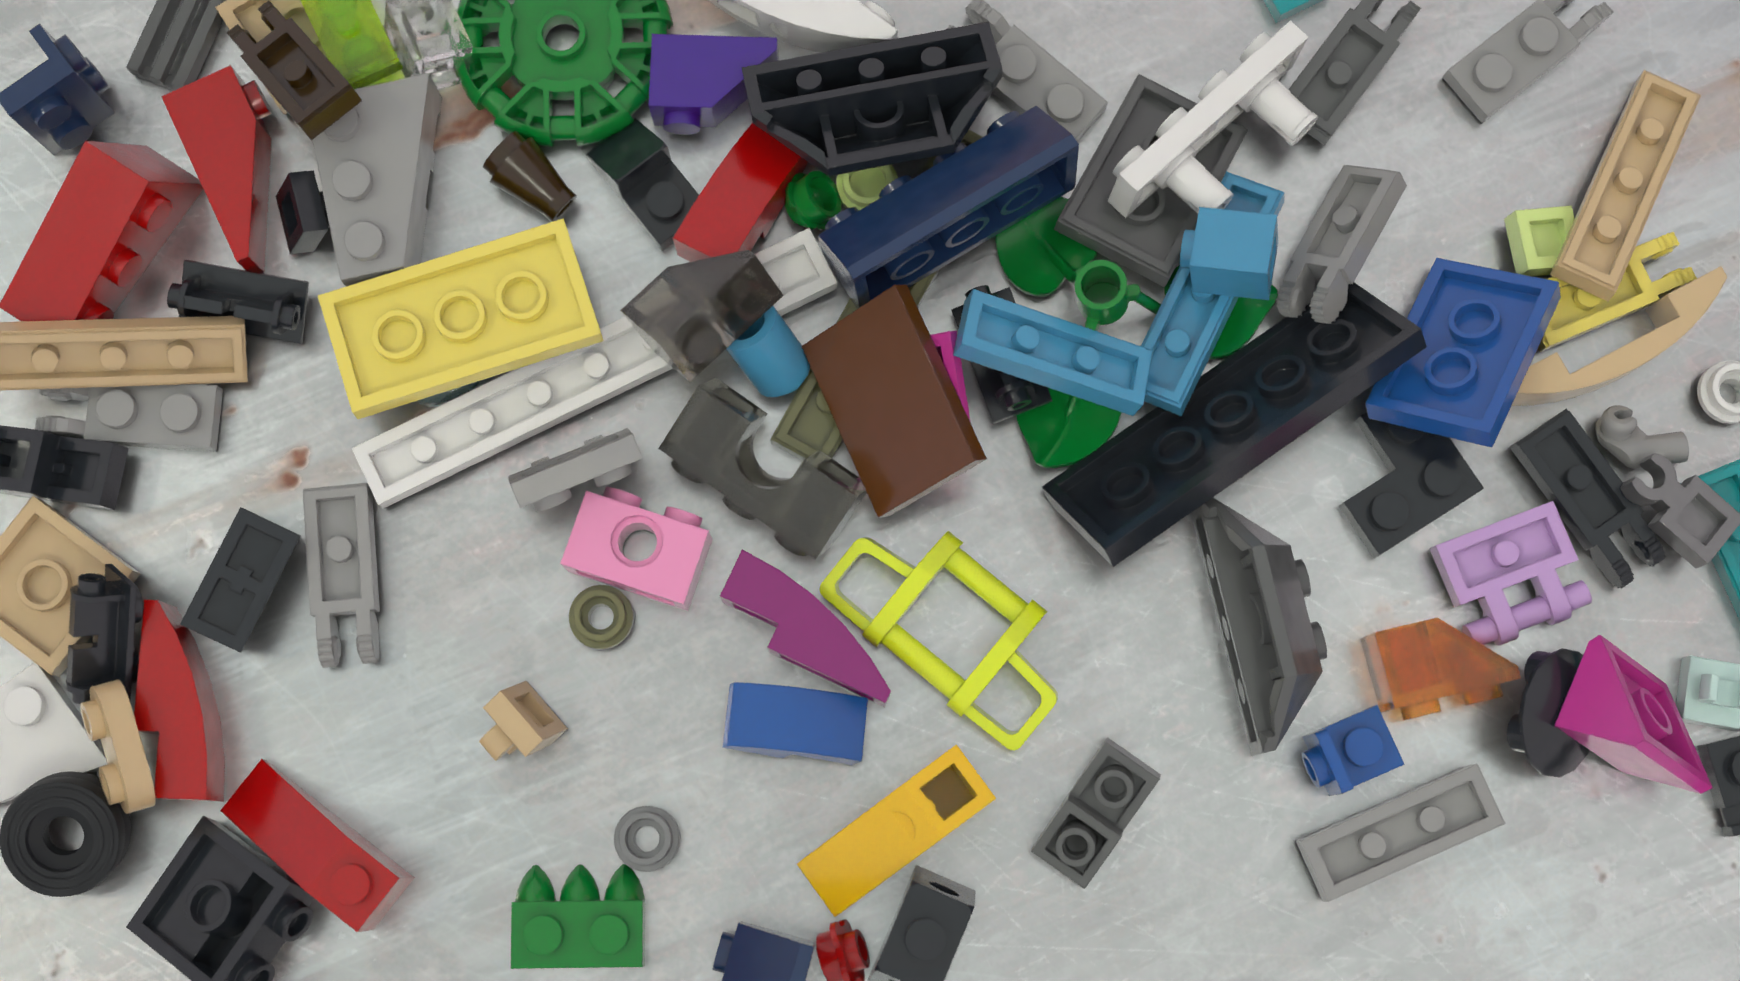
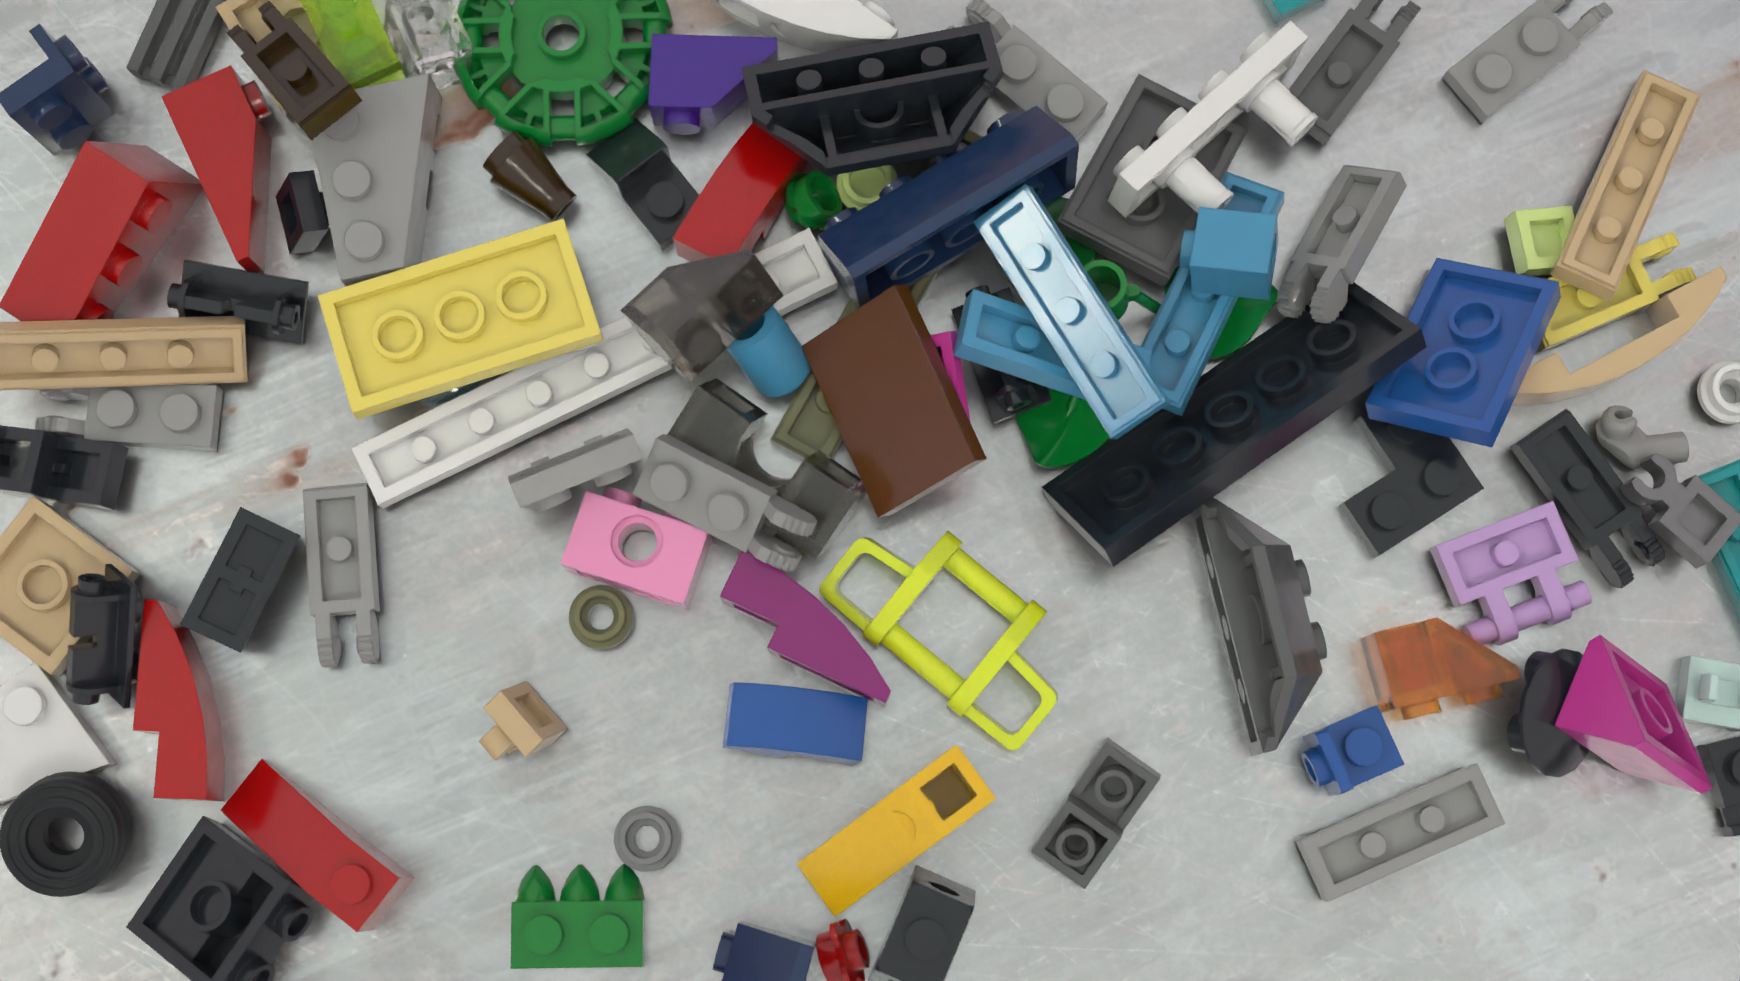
(112, 721): tan plate -> none
(721, 501): none -> light grey hinge
(1071, 312): none -> tile

